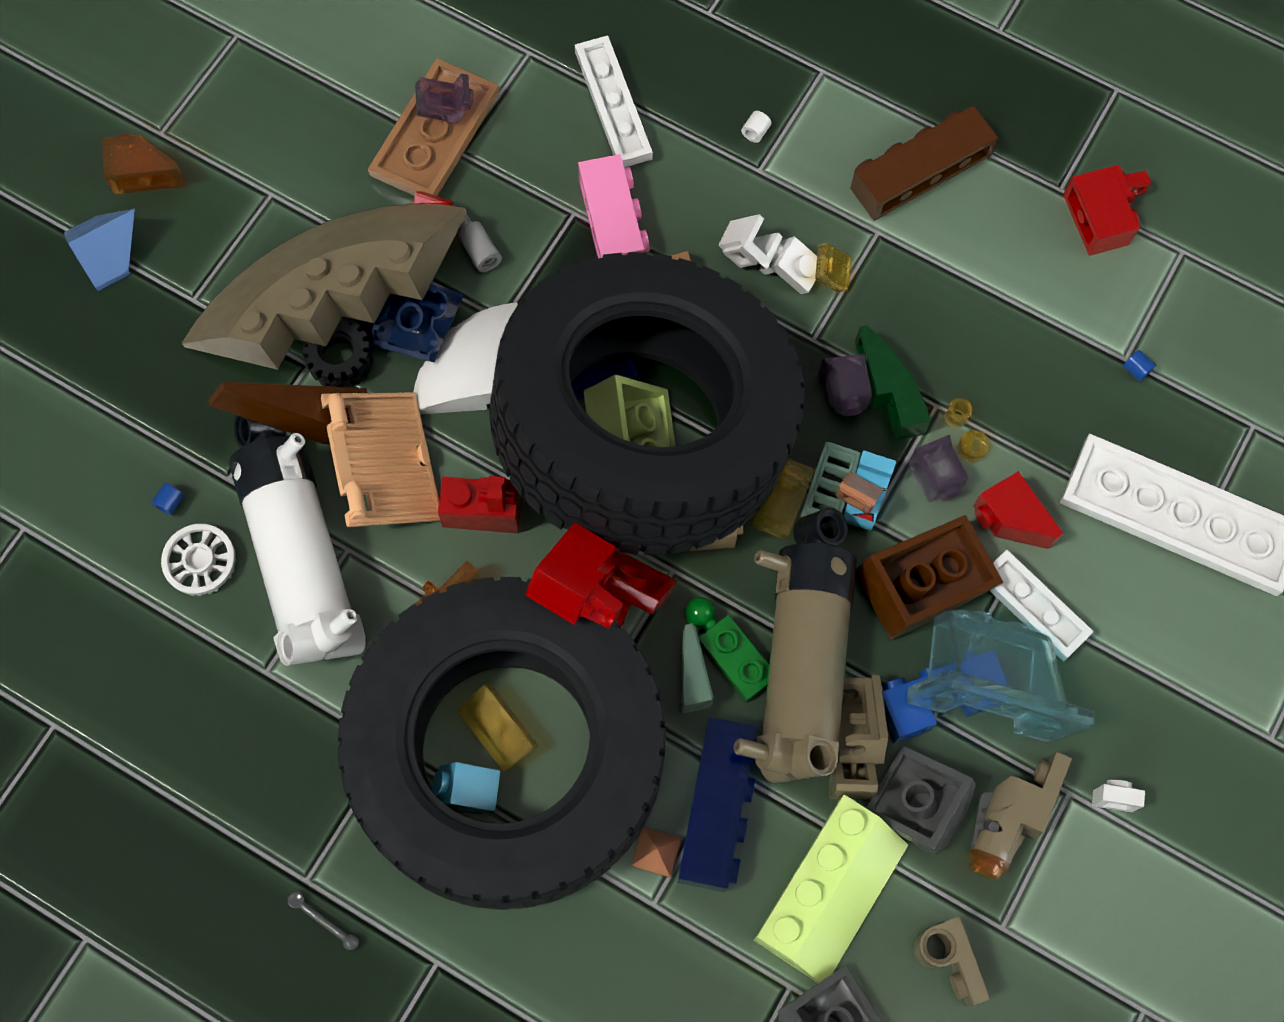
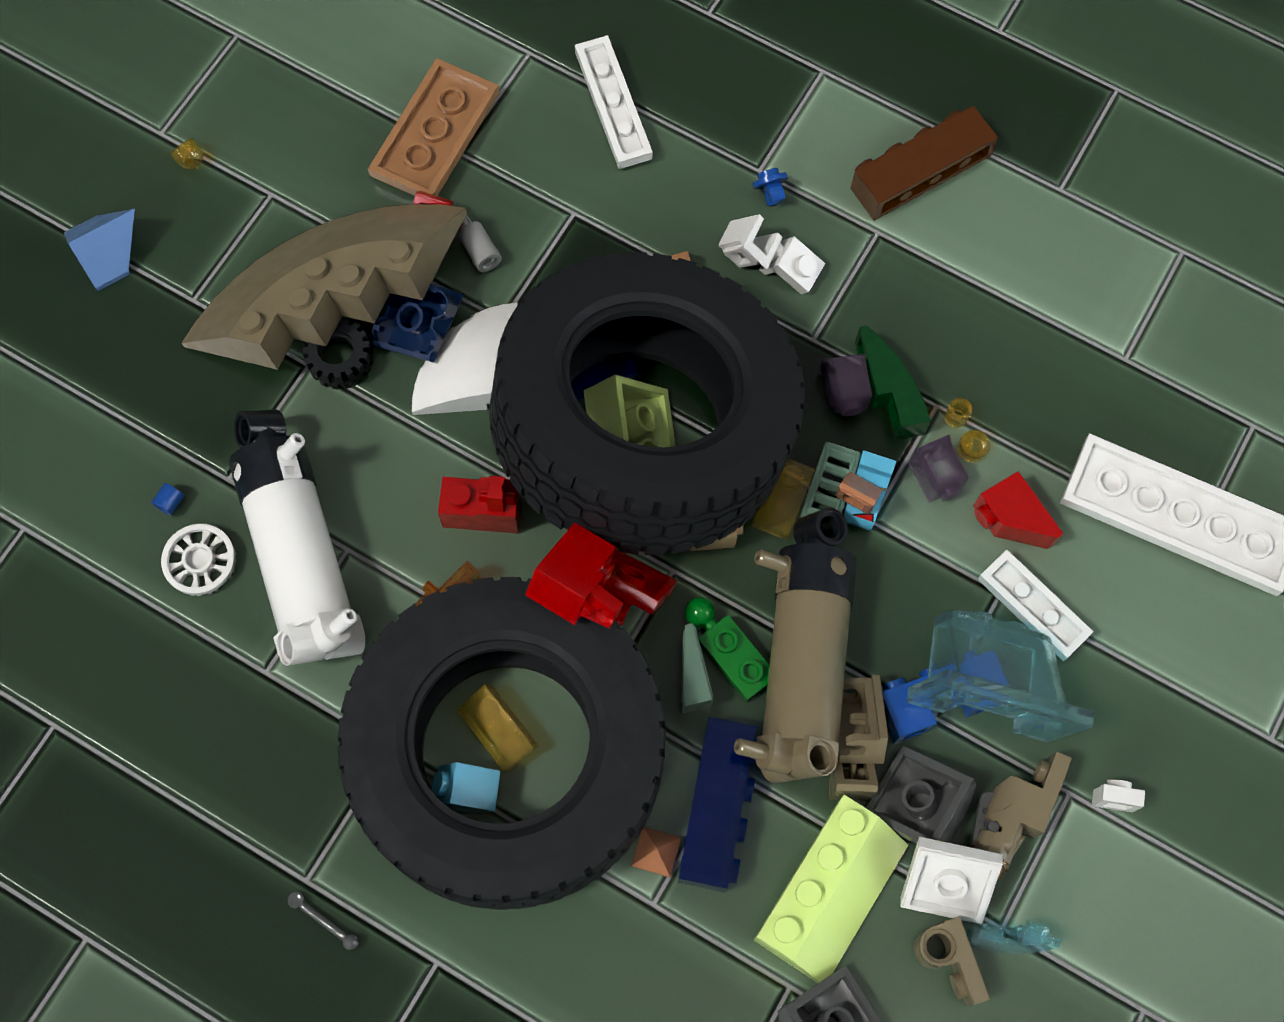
(138, 166): clear orange slope -> none
(187, 154): none -> clear yellow hinge
(281, 406): reddish brown slope -> none
(381, 458): light nougat window -> none
(443, 99): bracket -> none
(610, 206): bright pink brick -> none
(756, 126): white piece -> none
(770, 182): none -> blue plate
(833, 267): clear yellow tile -> none
(927, 576): reddish brown slope -> none
(951, 880): none -> white plate
(1021, 941): none -> clear light blue slope
(1102, 207): red hinge -> none
(1139, 365): blue piece -> none

